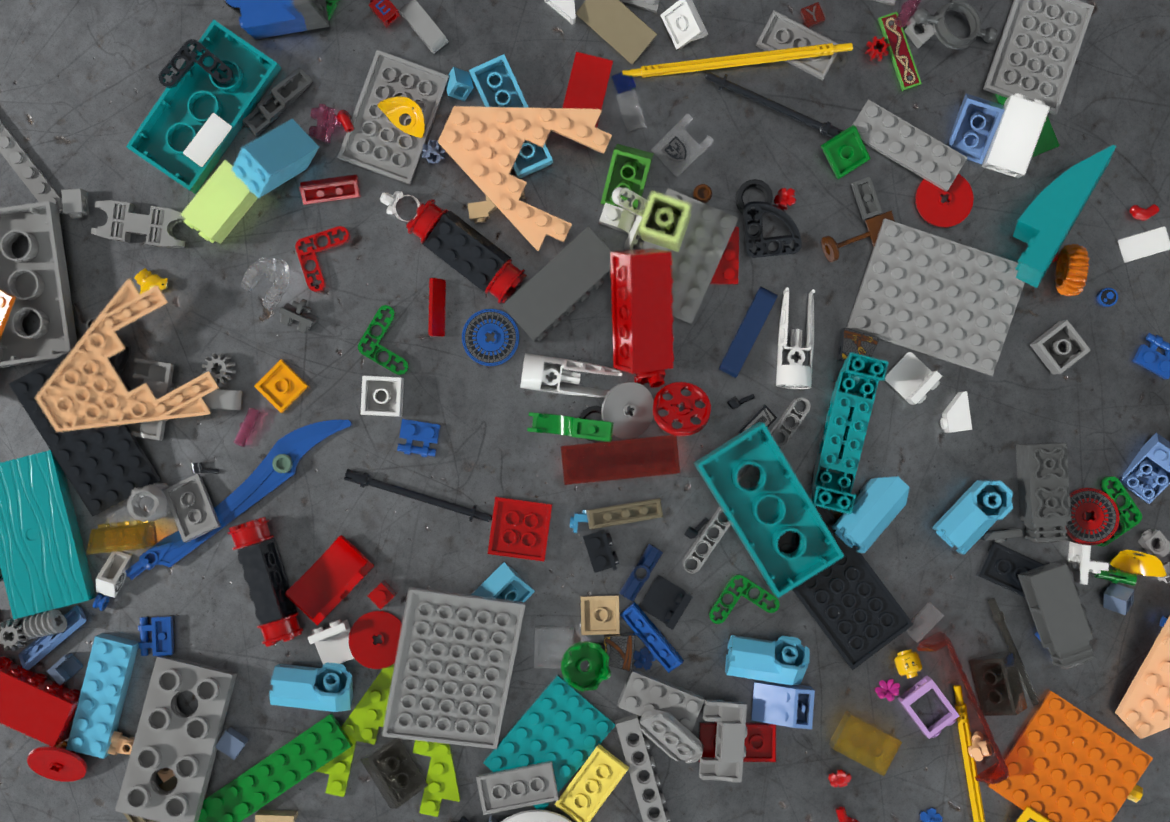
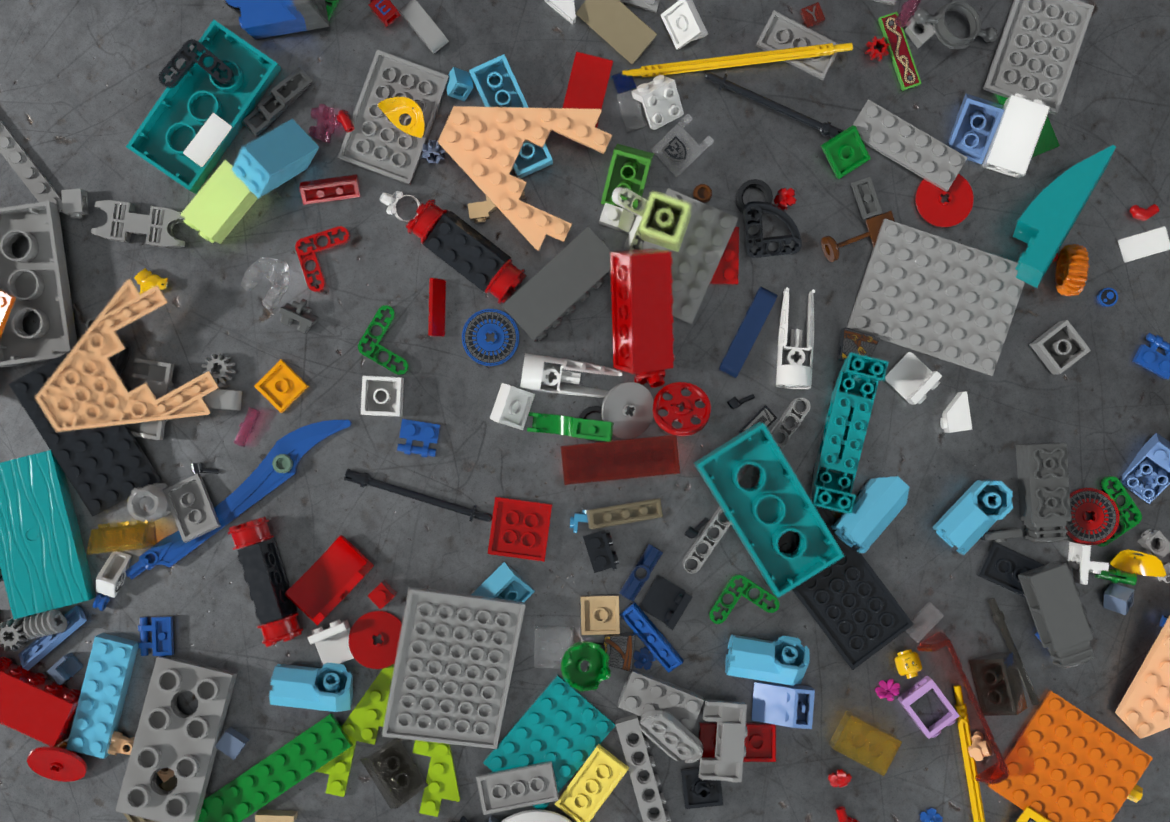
(512, 406): none -> white bracket
(659, 101): none -> white bracket
(702, 795): none -> black plate

